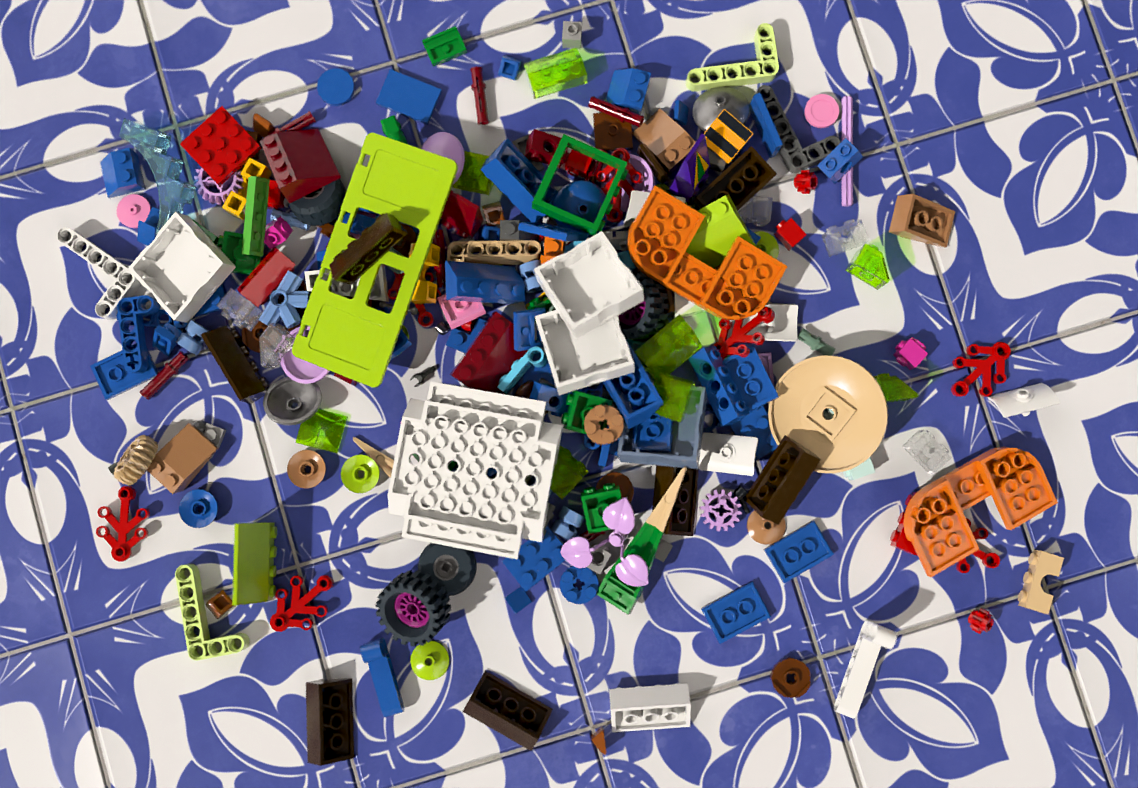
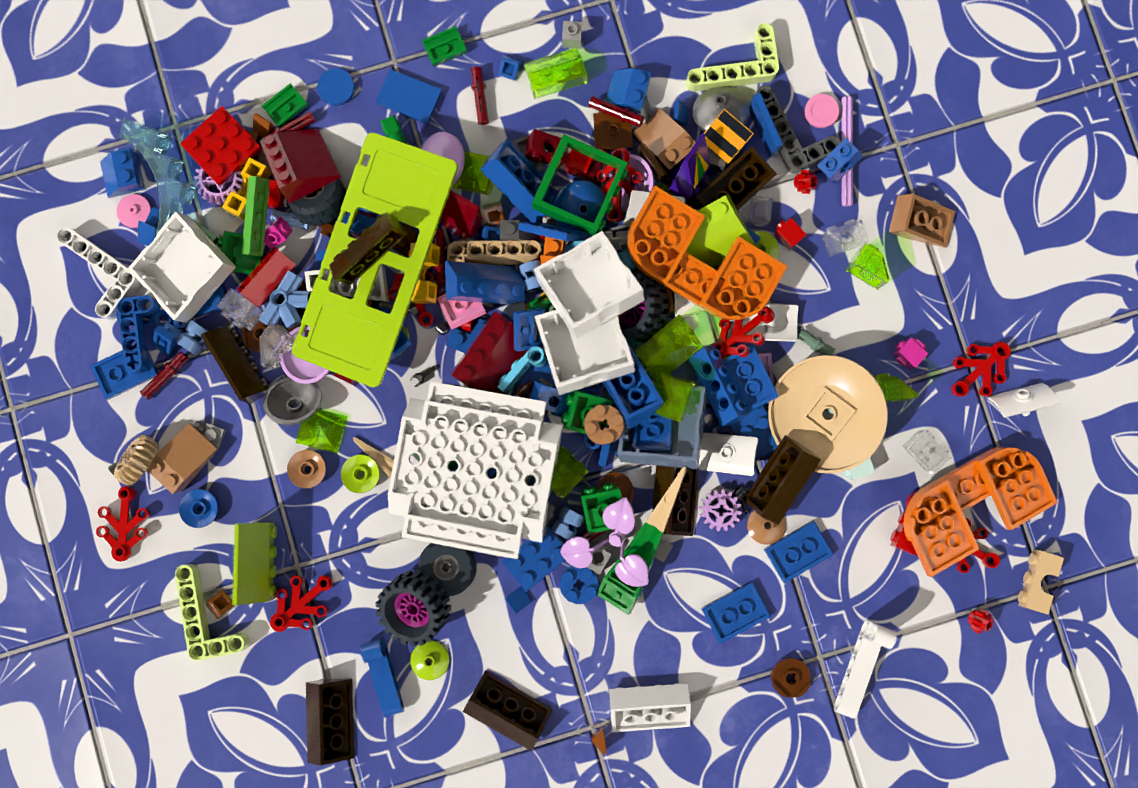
(285, 105): none -> green plate

